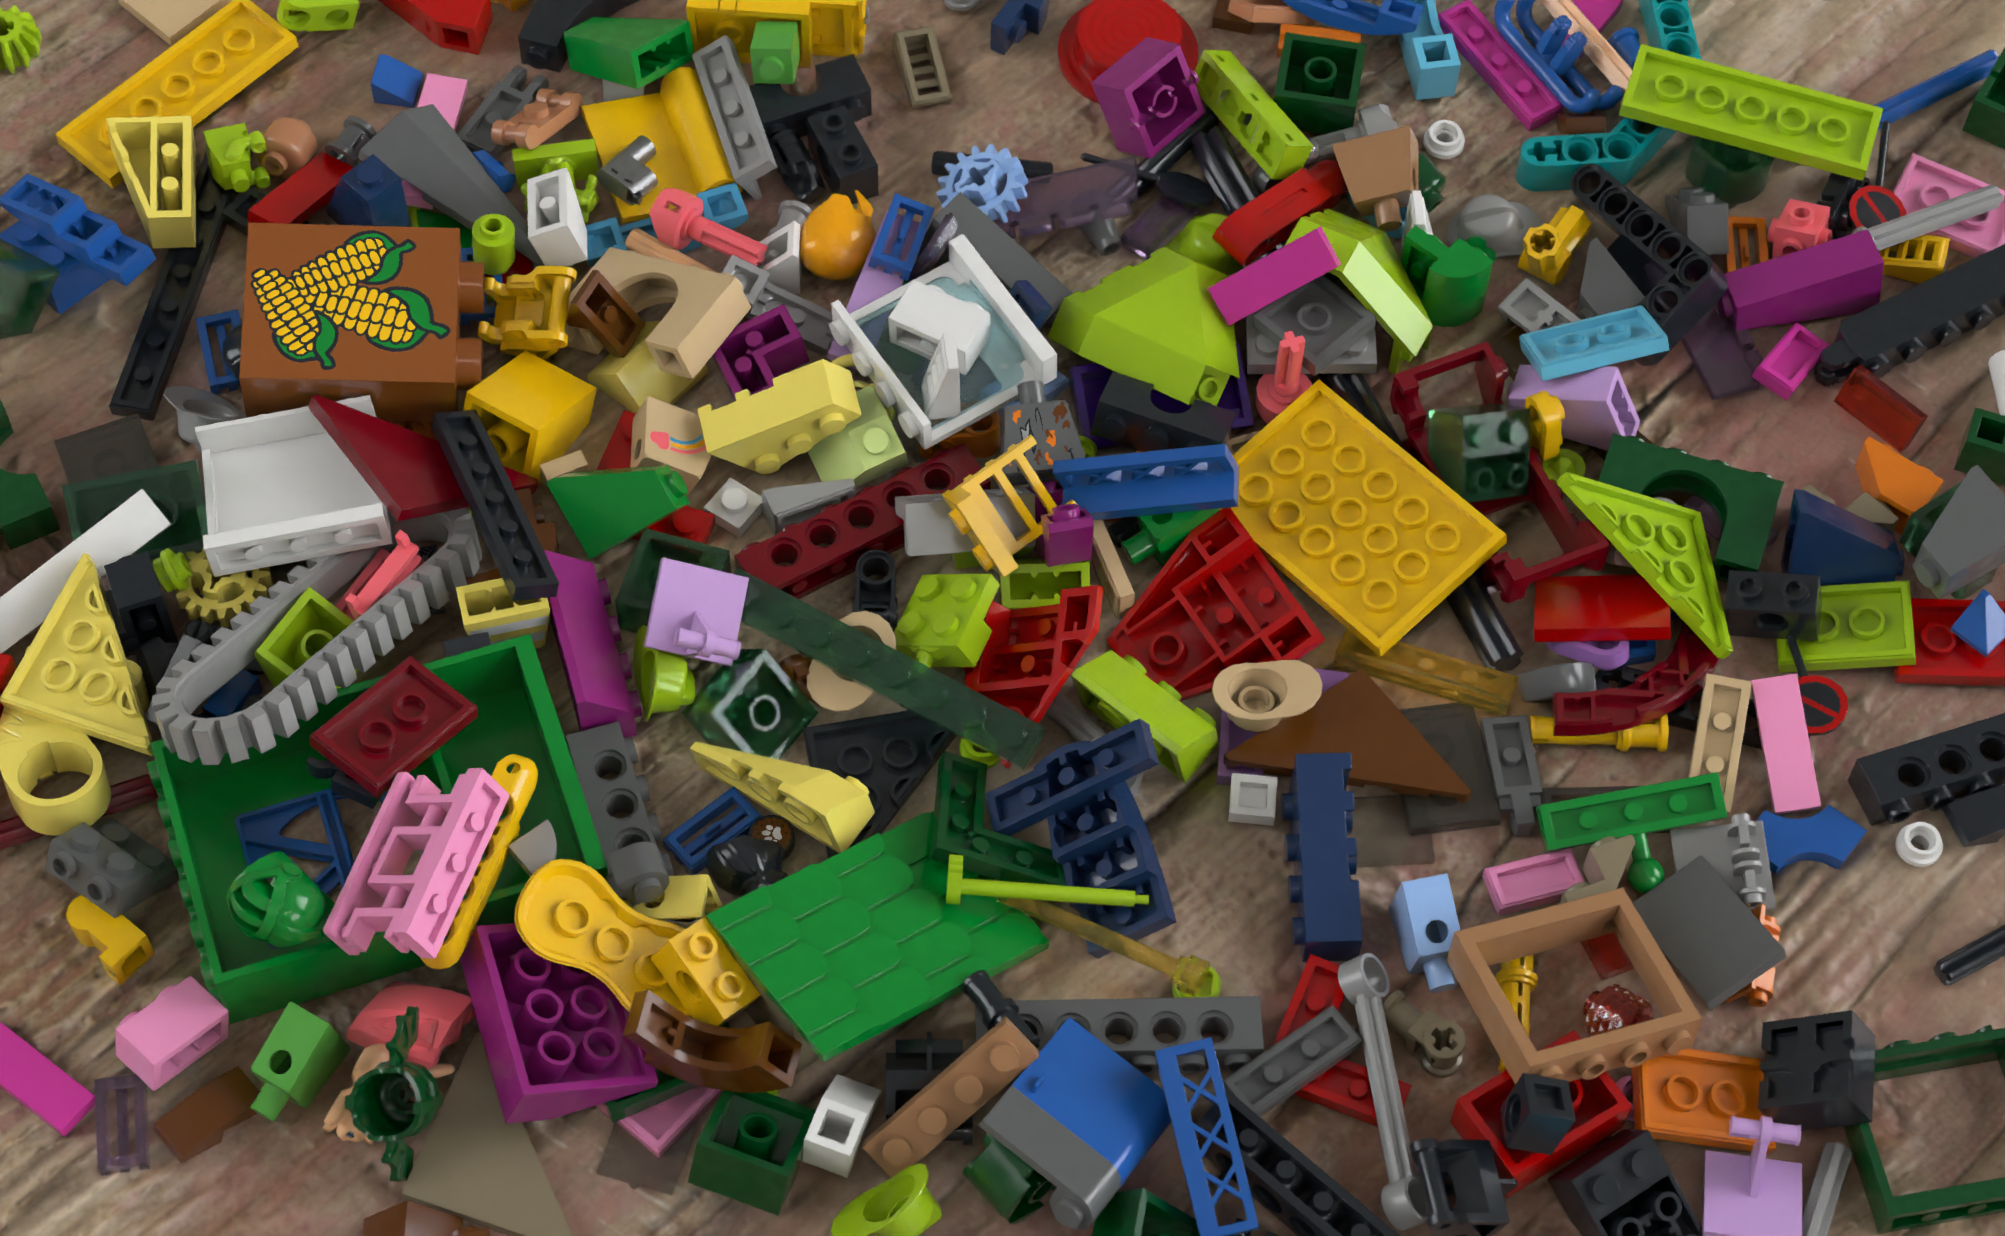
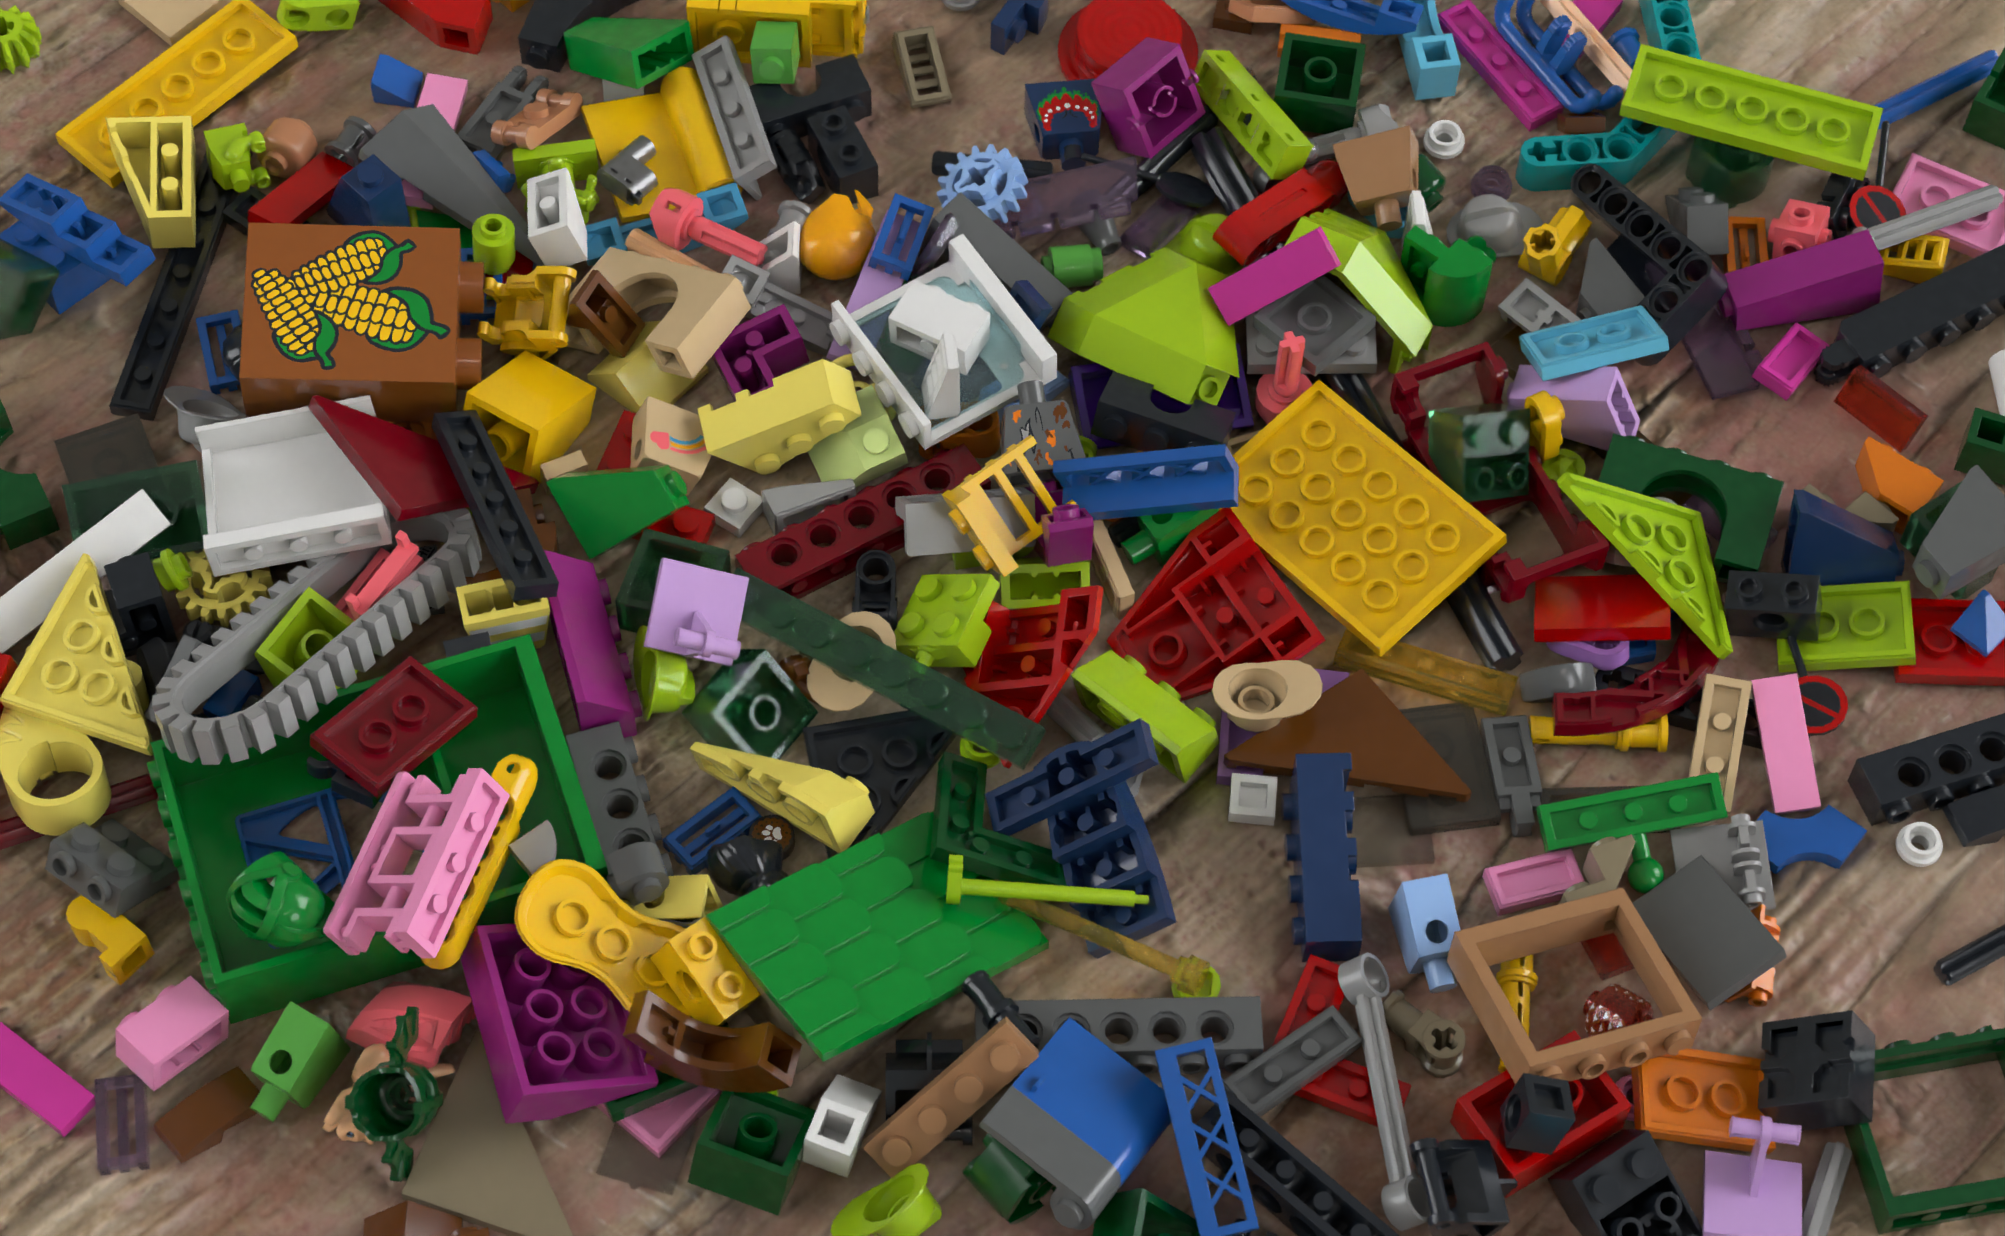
(1064, 120): none -> dark blue torso
(1074, 264): none -> bright green brick
(1493, 177): none -> plate

